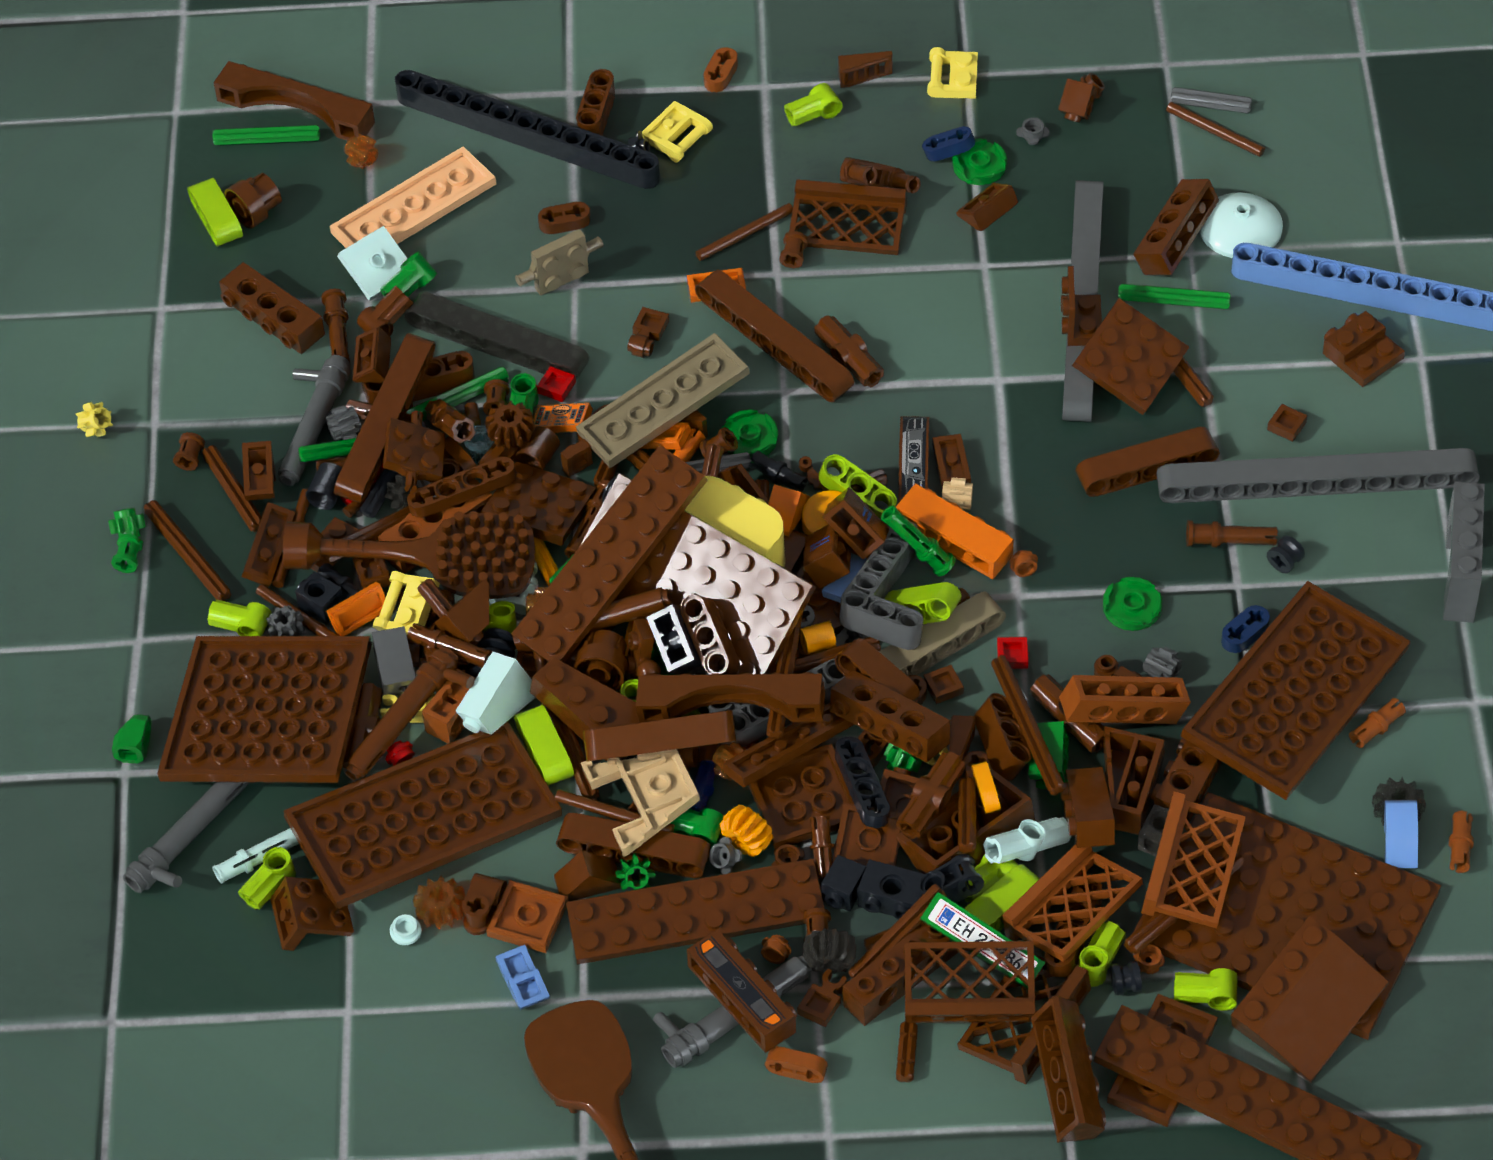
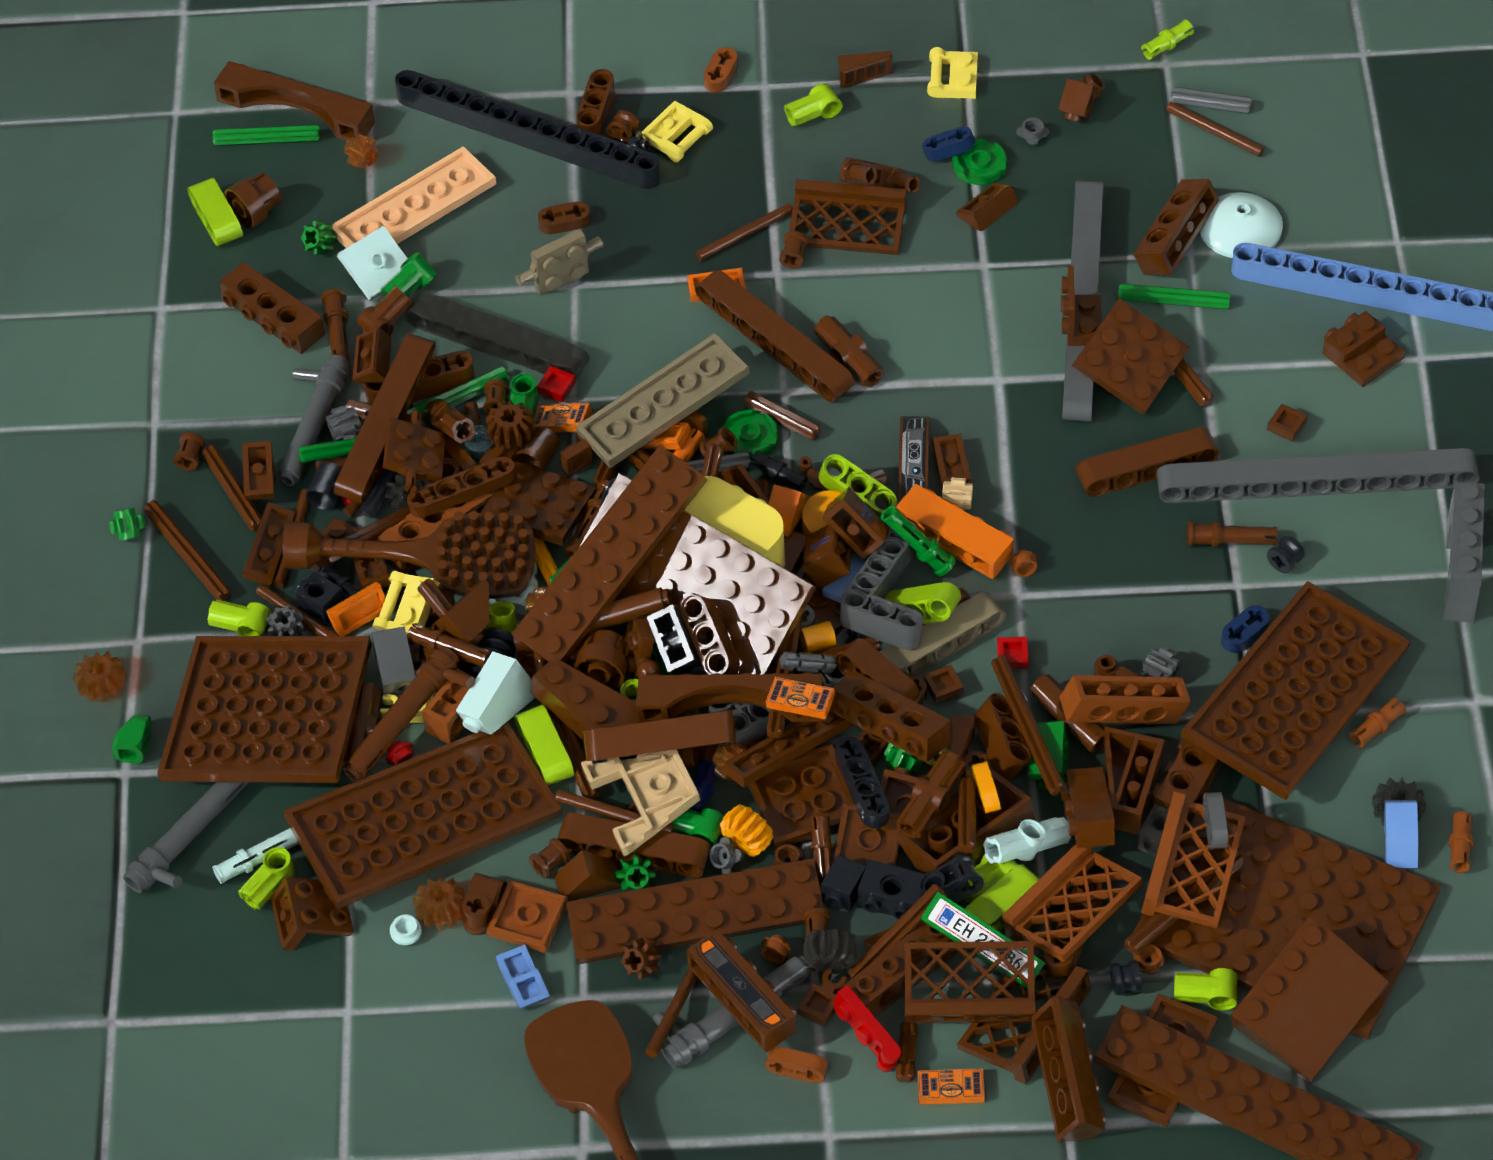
(94, 419): light yellow gear -> none
(99, 676): none -> clear orange gear
(127, 553): green bush -> none
(318, 237): none -> green gear
(549, 858): none -> reddish brown bush
(623, 126): none -> reddish brown wheel
(641, 958): none -> reddish brown gear
(648, 325): reddish brown plate -> none
(671, 1014): none -> reddish brown bar
(782, 415): none -> reddish brown axle
(800, 698): none -> tile
(807, 662): none -> dark grey axle
(867, 1028): none -> red plate
(950, 1086): none -> tile
(1101, 952): lime piece -> none
(1132, 604): green tile -> none
(1167, 39): none -> lime pin
(1215, 820): none -> dark grey beam

